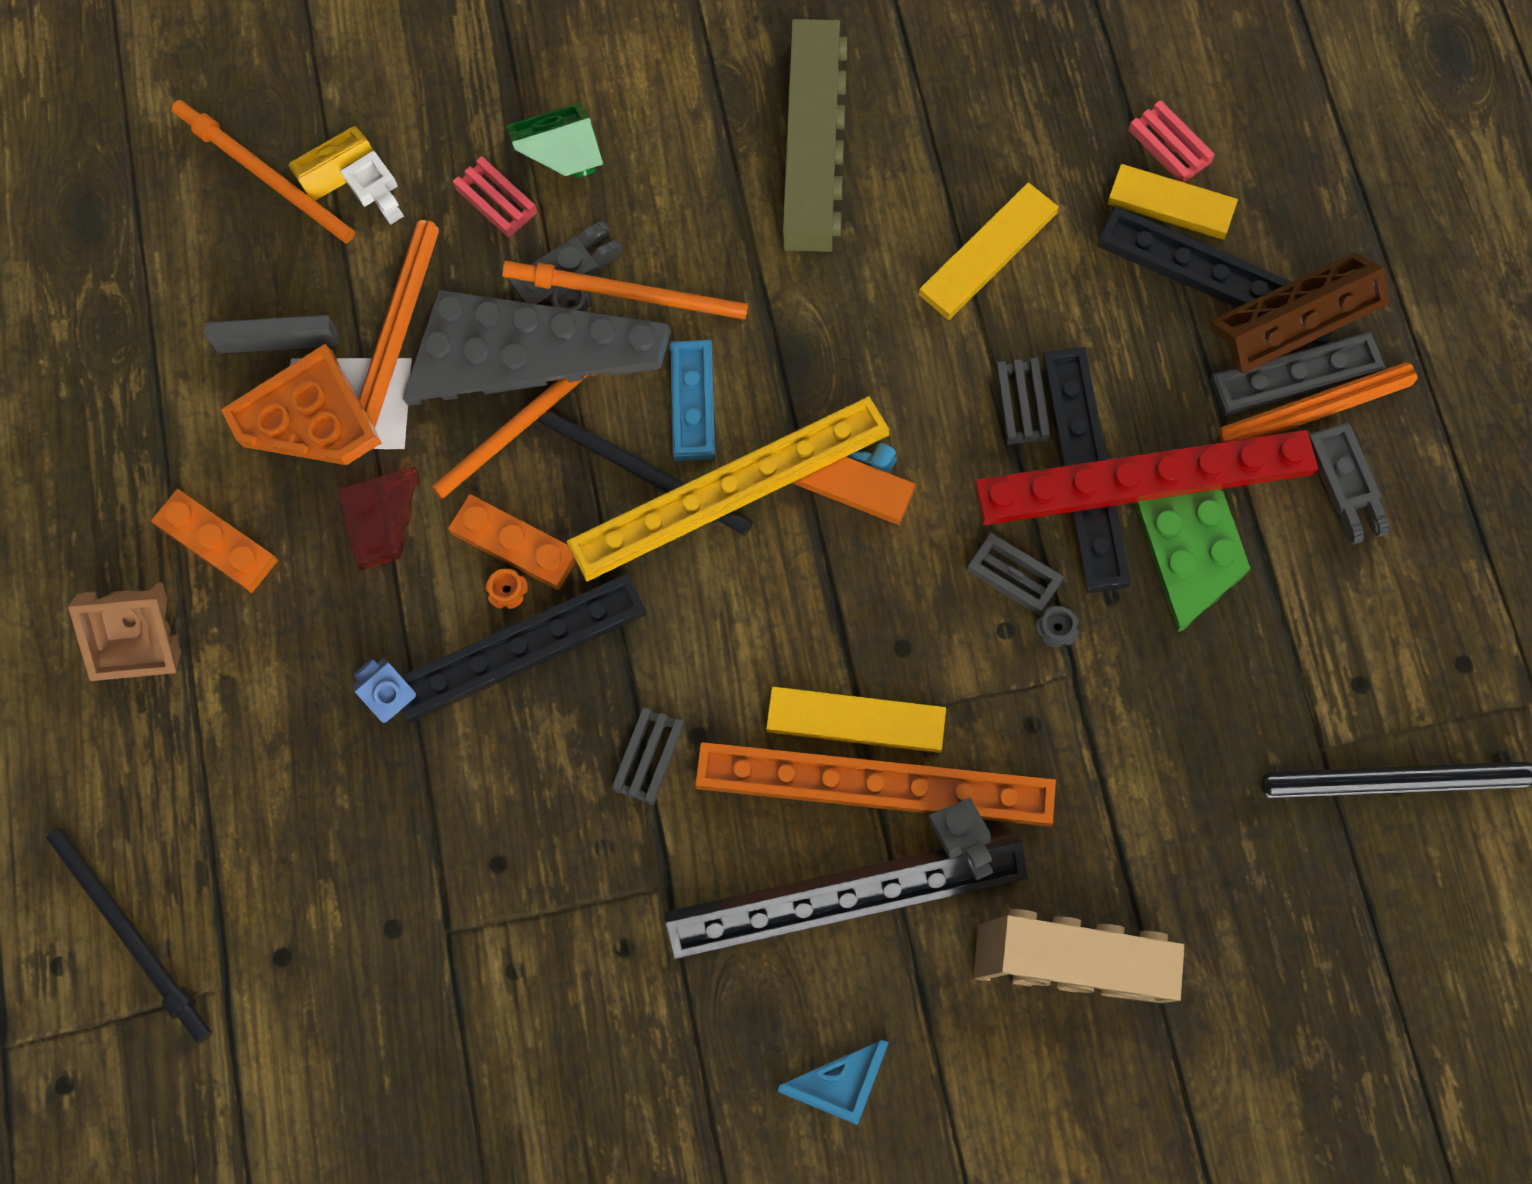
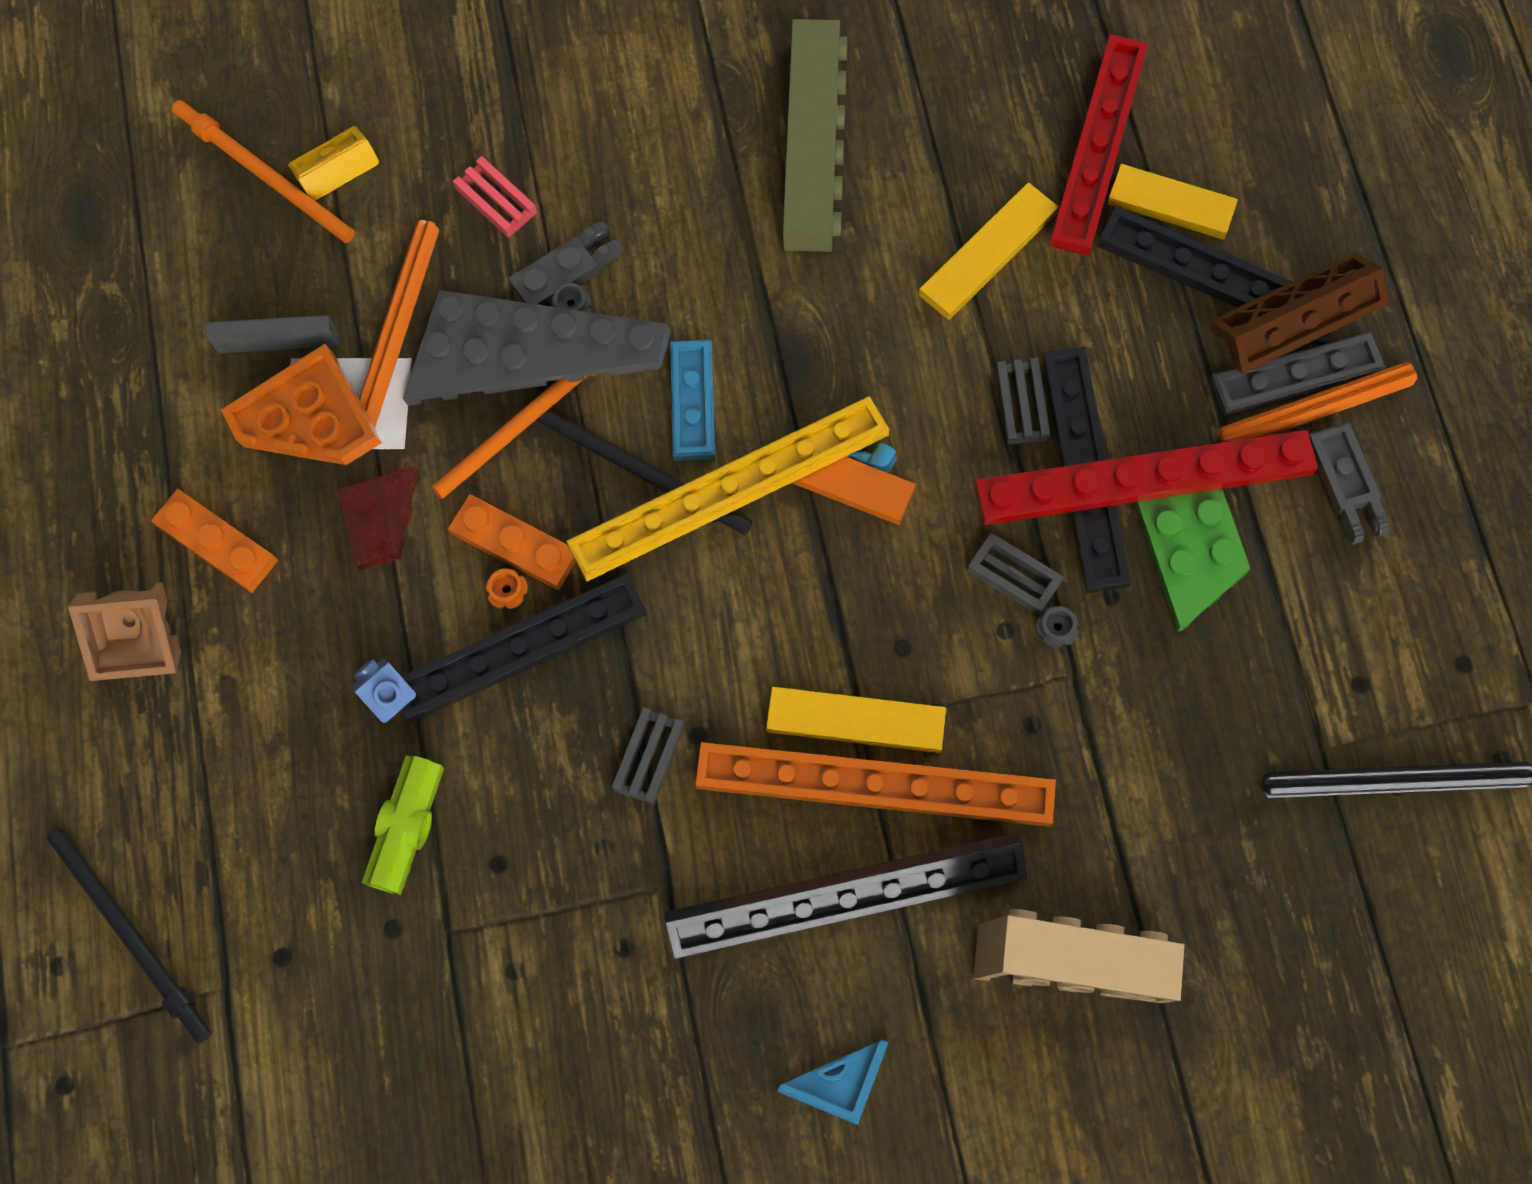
(373, 182): white plate -> none
(403, 825): none -> lime piece
(546, 276): orange bar -> none
(559, 140): slope -> none
(965, 834): dark grey plate -> none
(1099, 145): none -> red plate
(1176, 138): coral tile -> none

